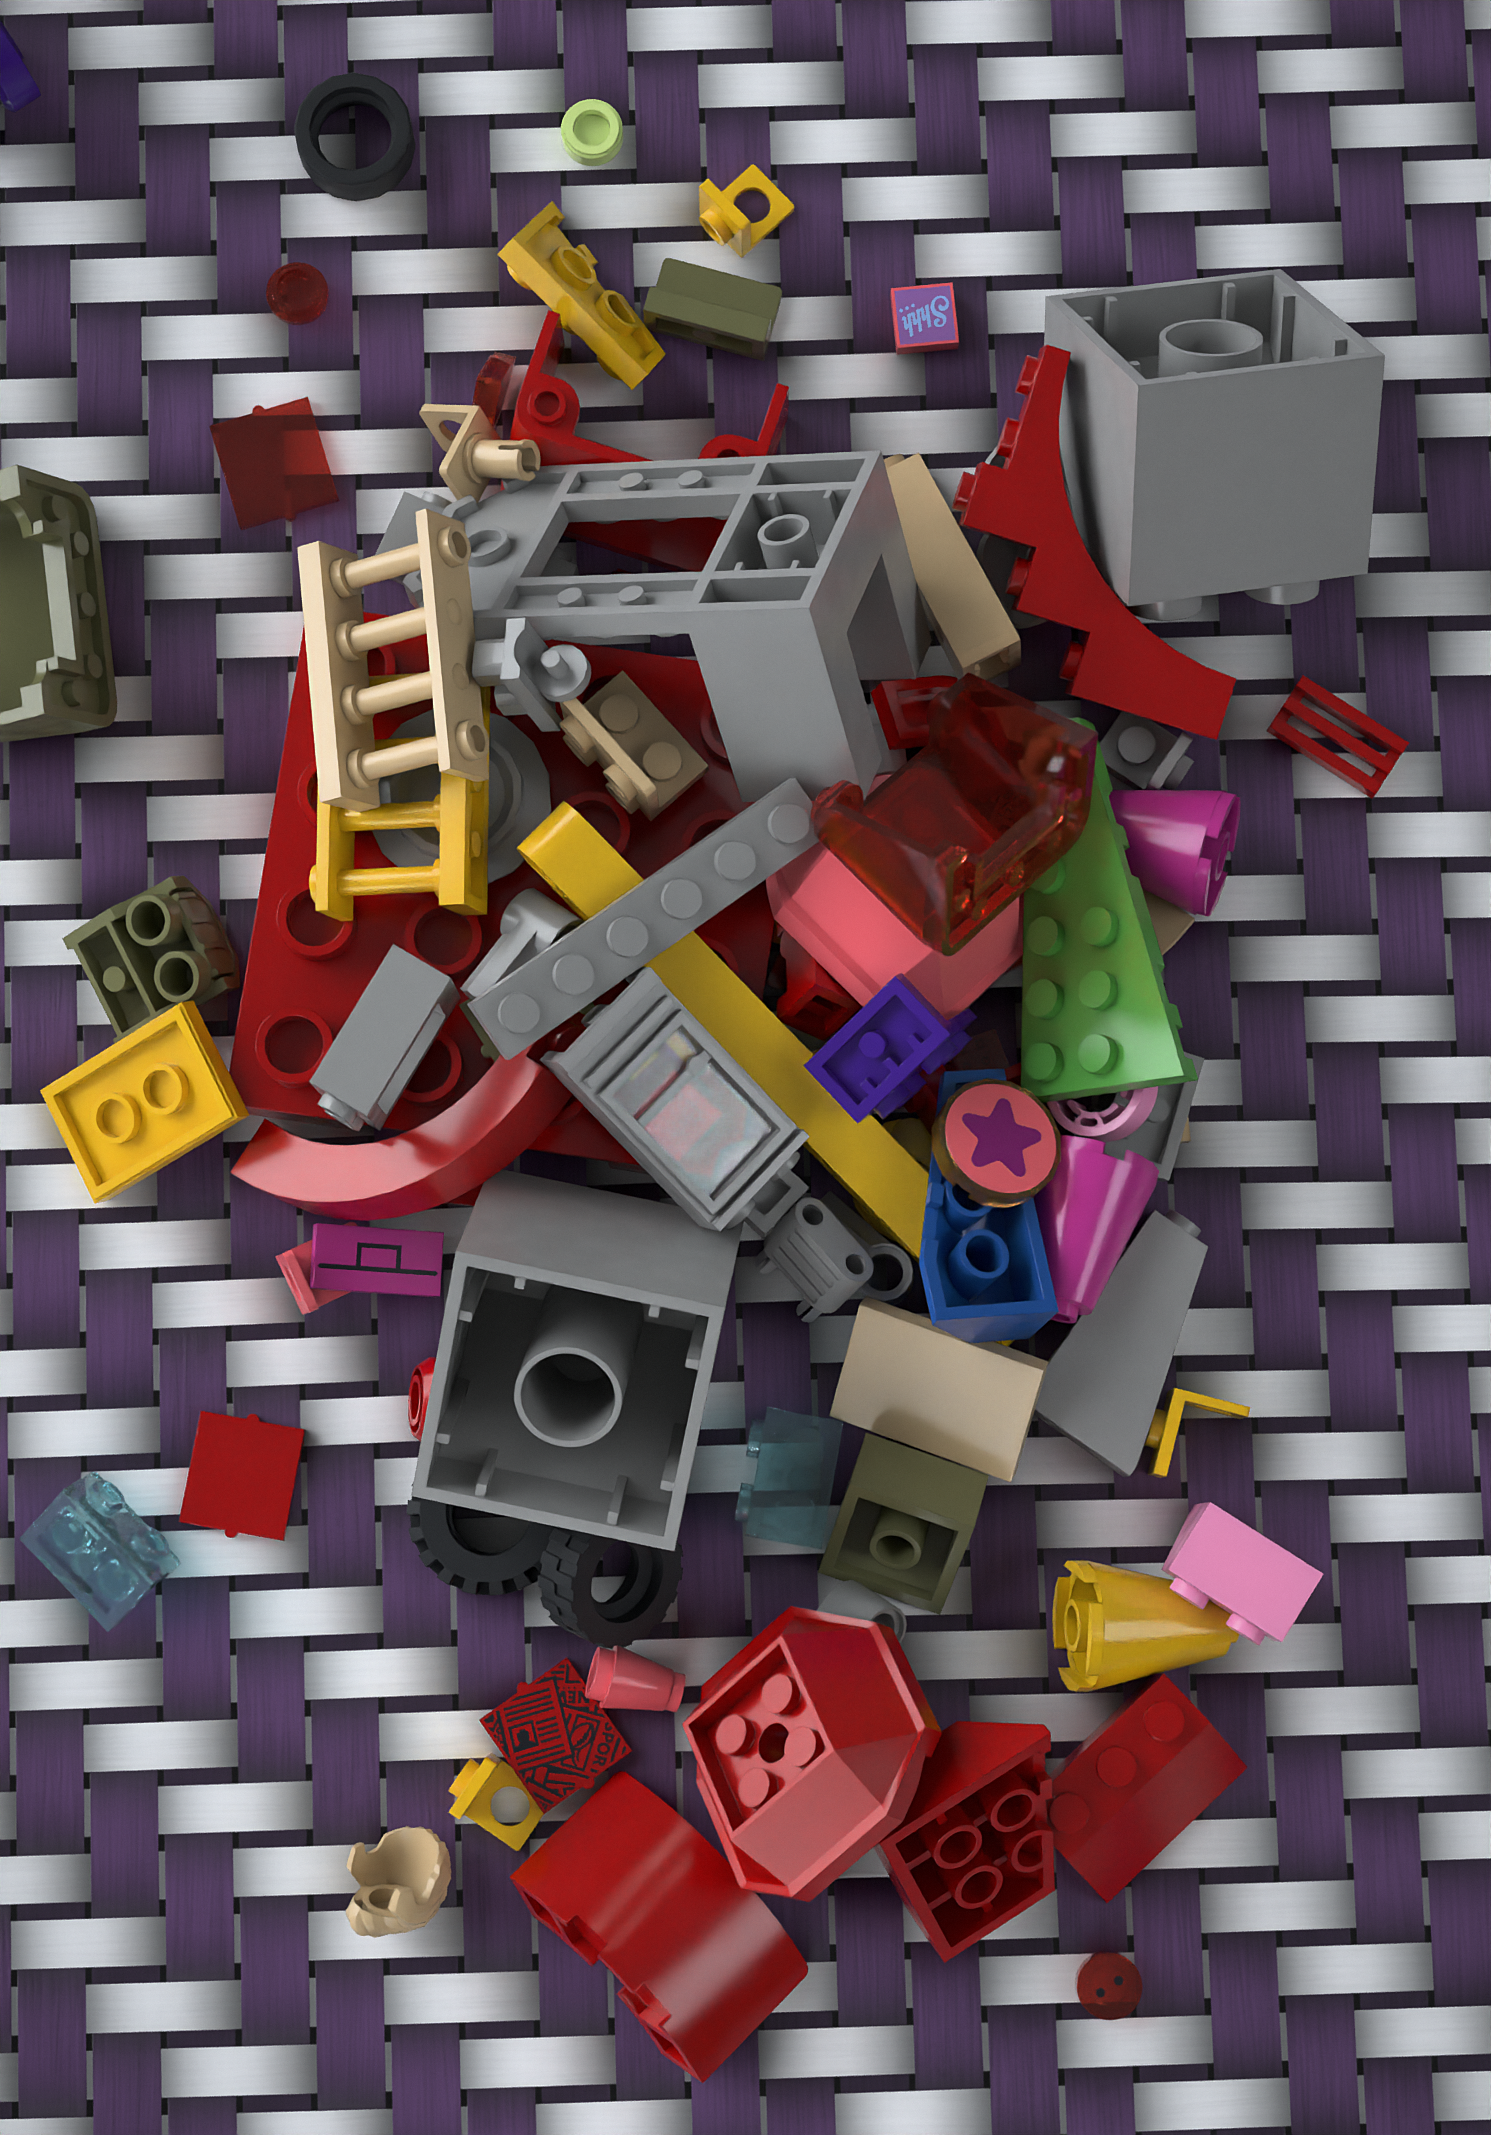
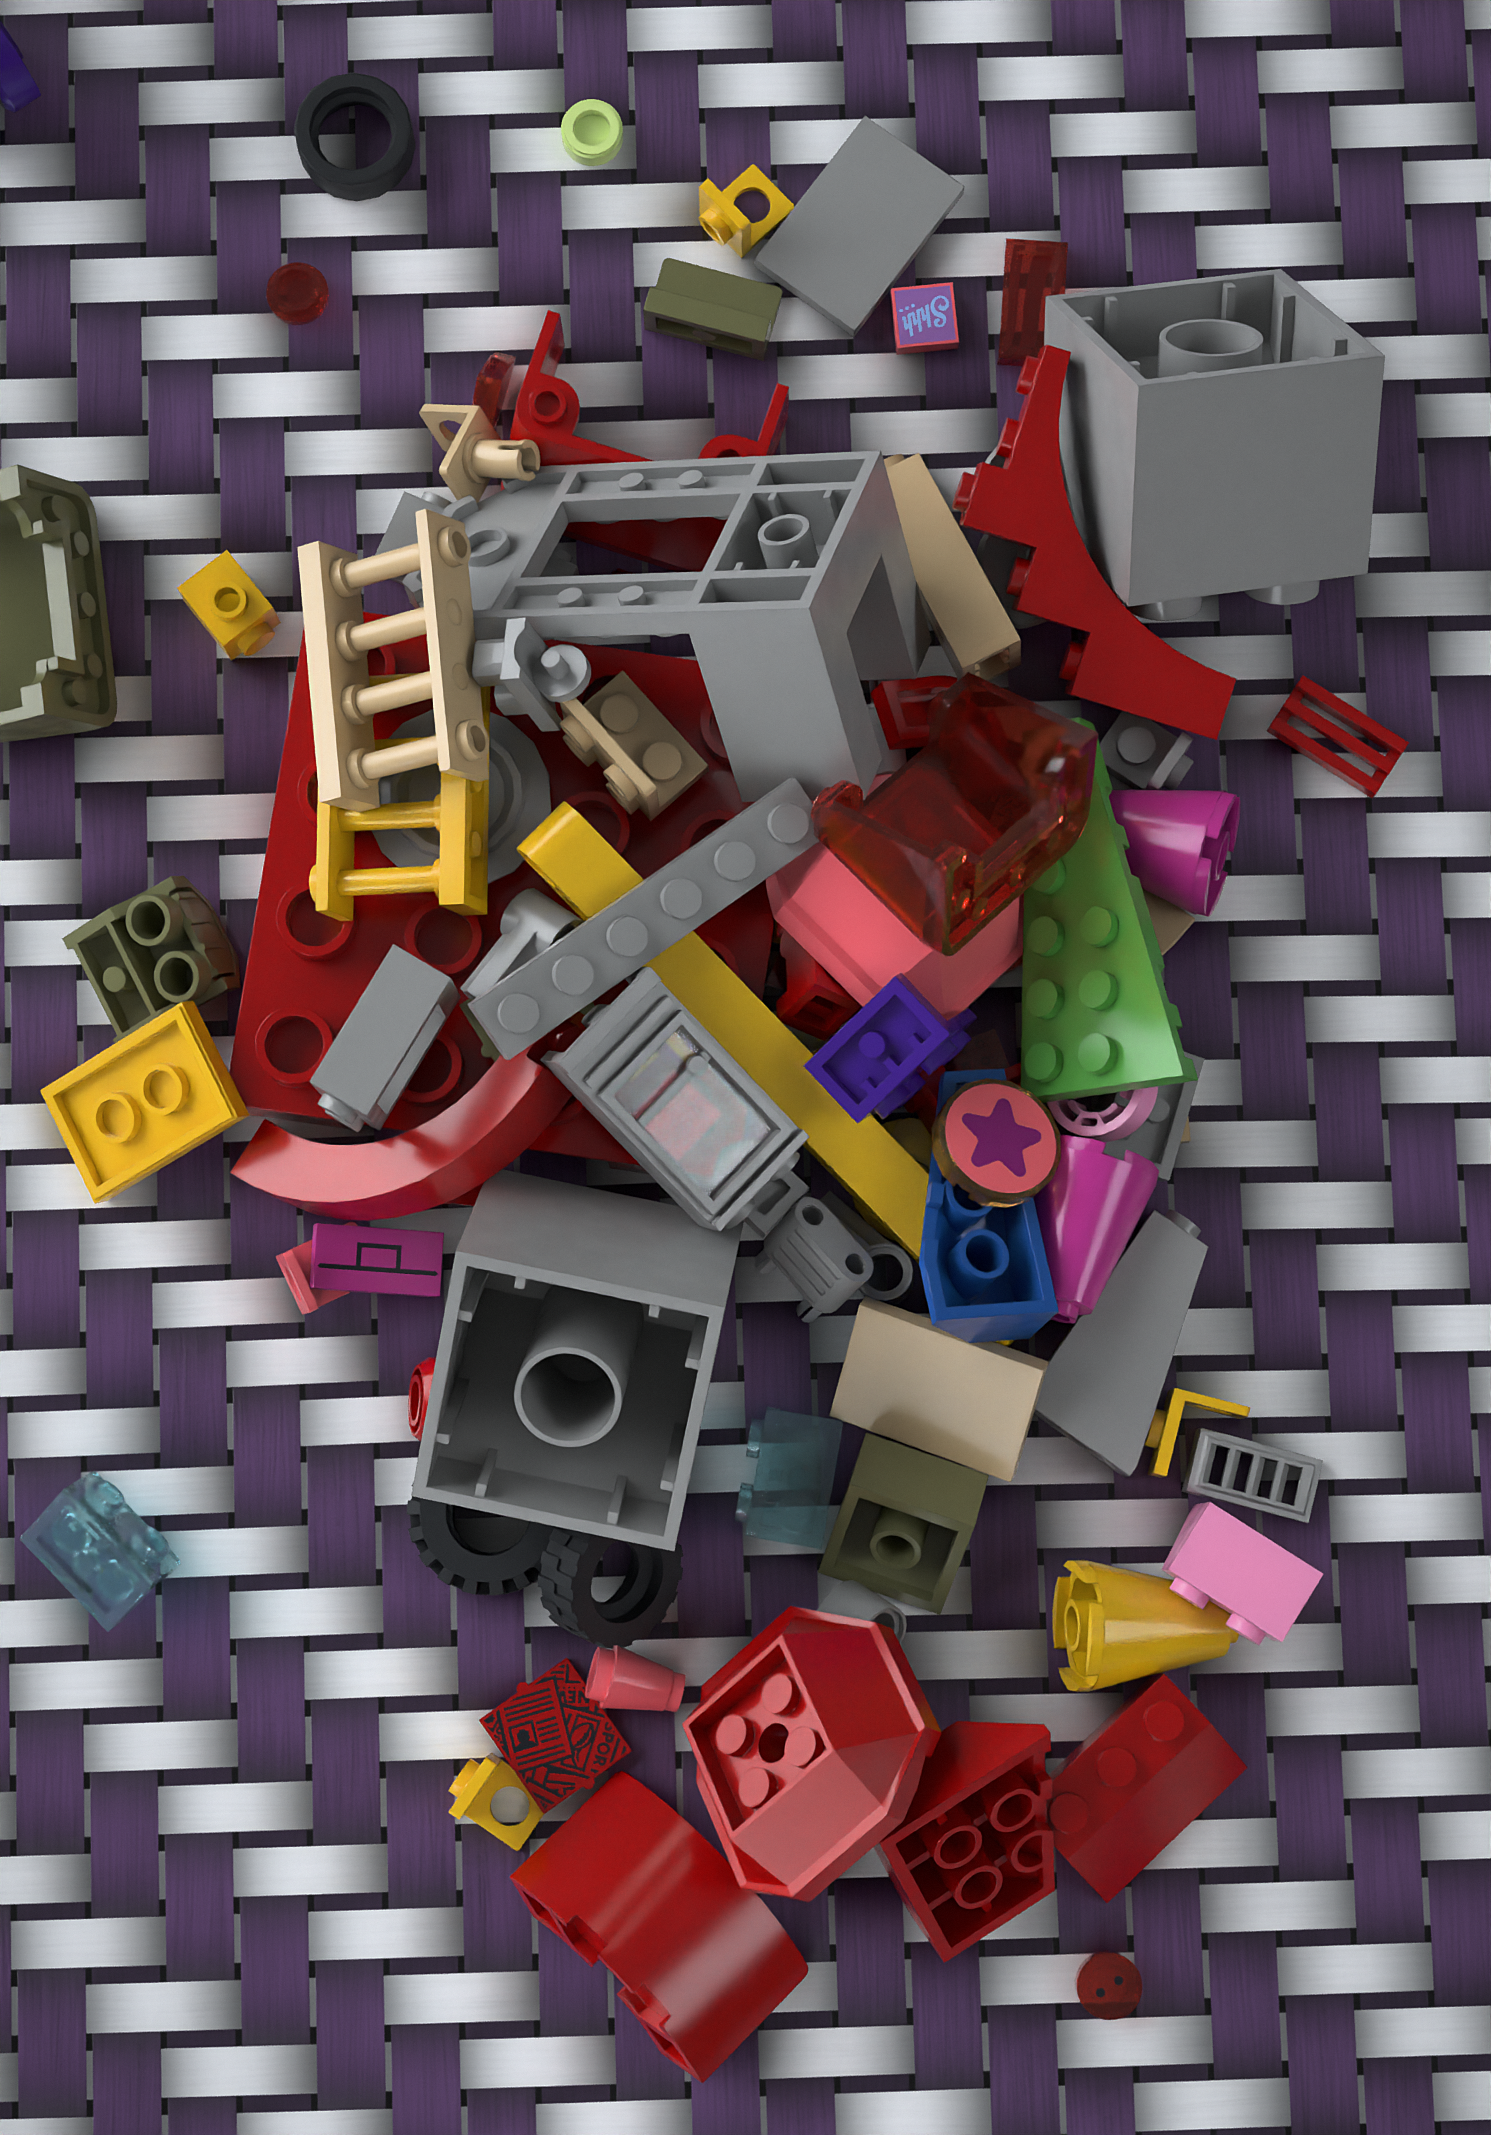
(230, 607): none -> yellow brick
(242, 1475): red piece -> none
(274, 463): clear red piece -> none
(398, 1882): tan hair -> none
(566, 281): yellow wing -> none
(859, 226): none -> light grey tile
(1029, 275): none -> clear red tile
(1200, 1467): none -> light grey slope

